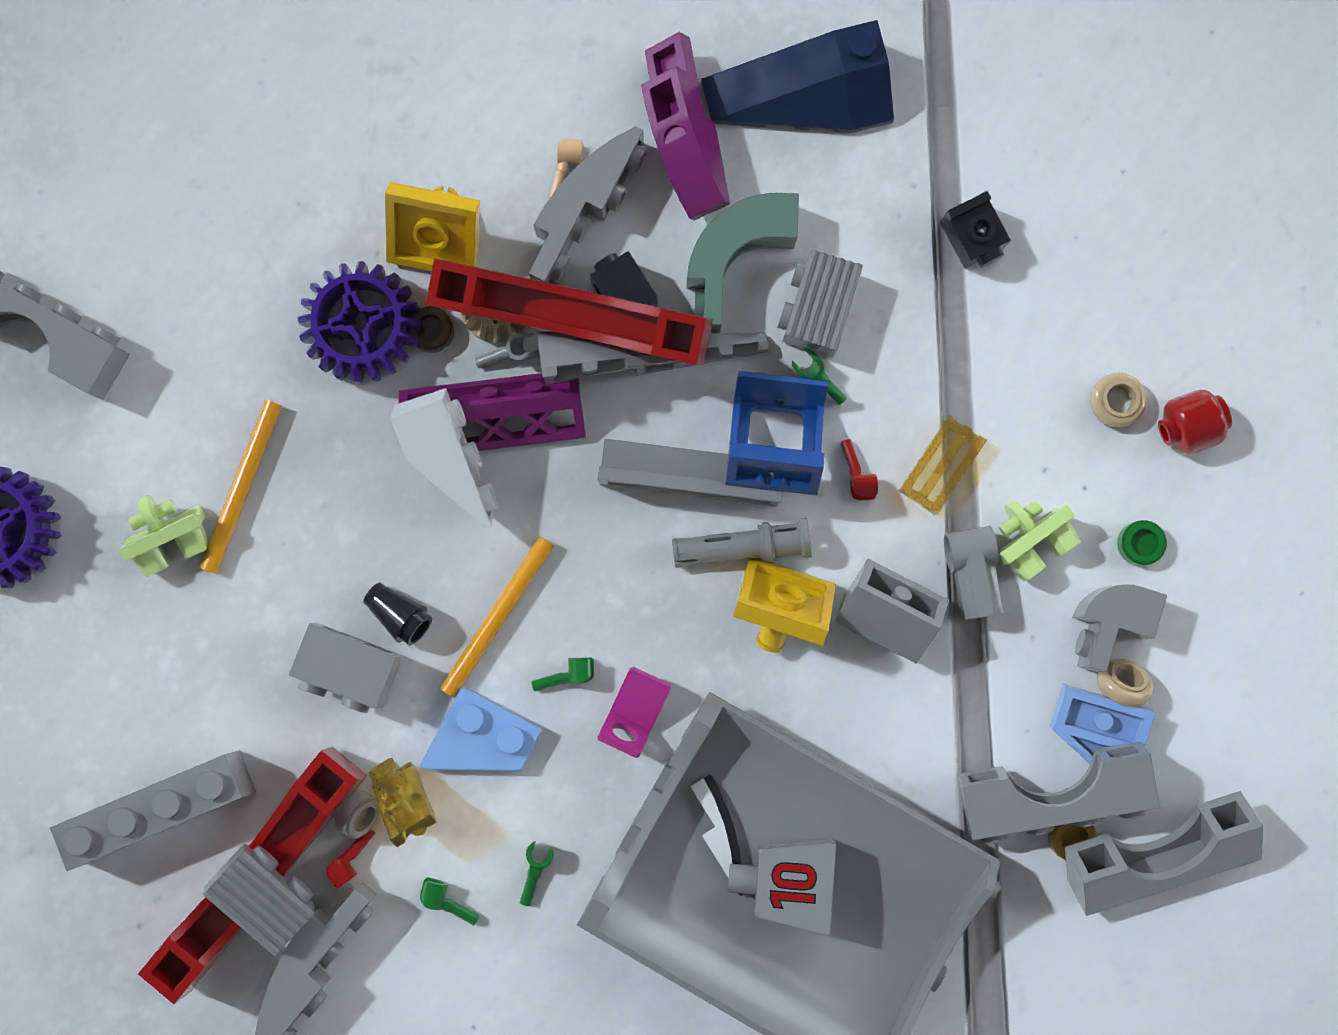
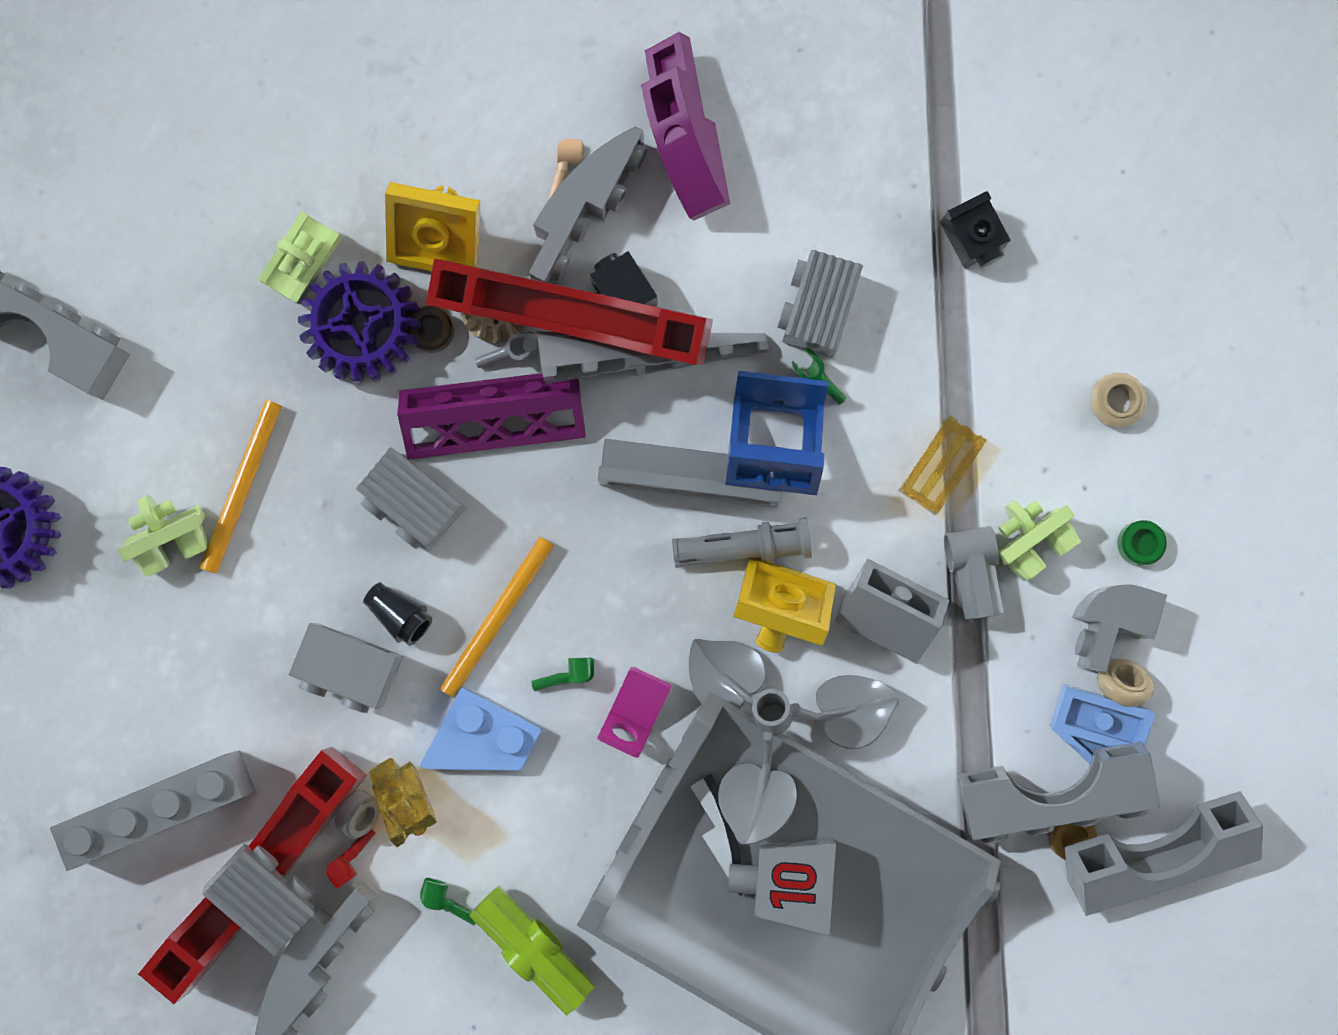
(300, 258): none -> yellowish green hips
(410, 499): none -> light grey brick
(437, 448): white slope -> none
(532, 950): none -> lime piece
(534, 873): green hand -> none
(747, 225): sand green arch -> none
(763, 800): none -> light grey plant
(818, 83): dark blue wedge -> none
(861, 486): red hand -> none
(1195, 421): red head -> none

